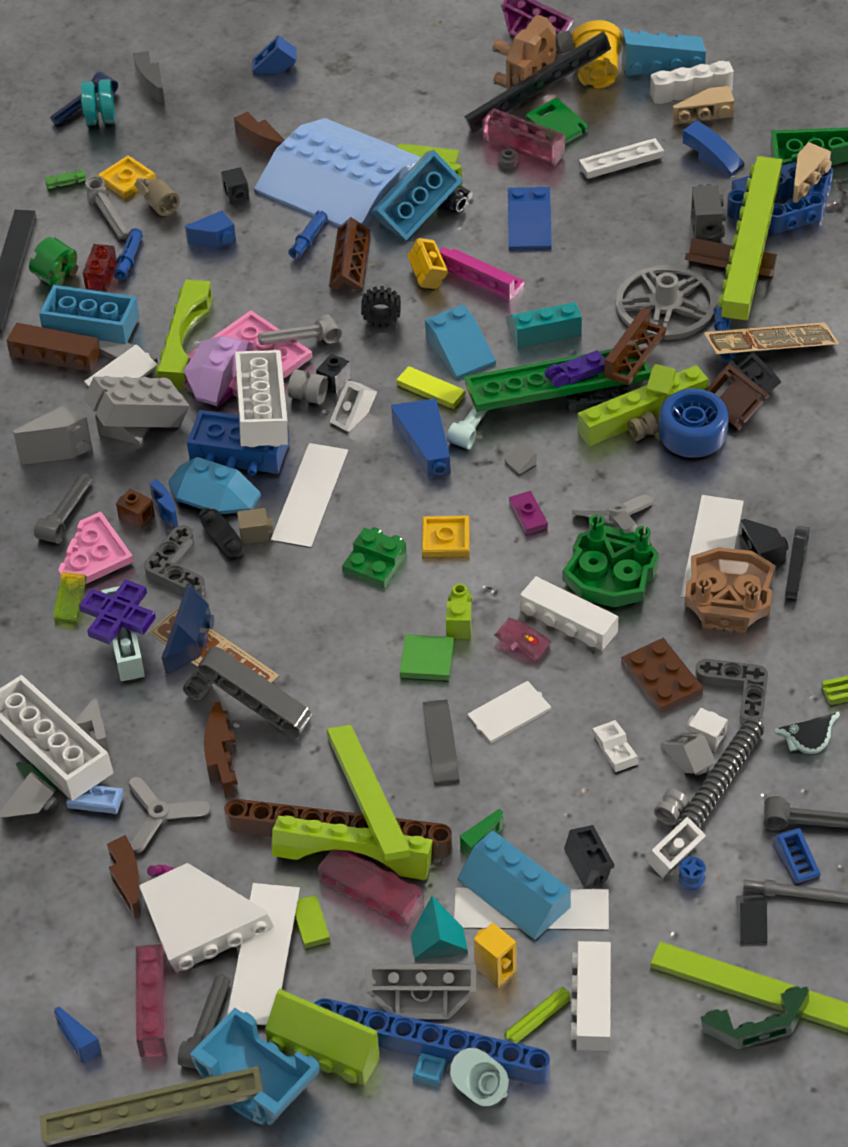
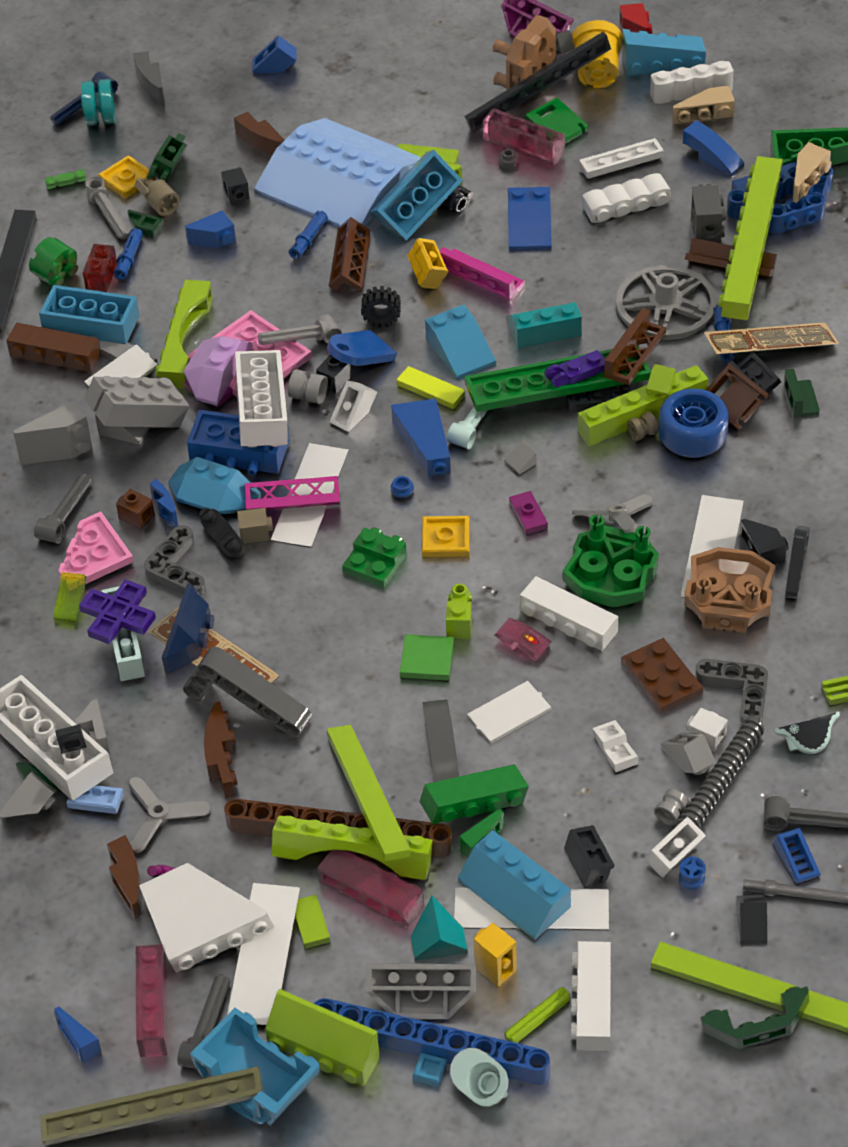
(70, 738): none -> black tile
(146, 223): none -> dark green tile
(167, 158): none -> dark green hinge
(293, 501): none -> dark pink fence
(360, 348): none -> blue tile
(402, 487): none -> blue plate
(473, 794): none -> green brick
(626, 198): none -> white brick
(634, 18): none -> red slope
(800, 395): none -> dark green panel

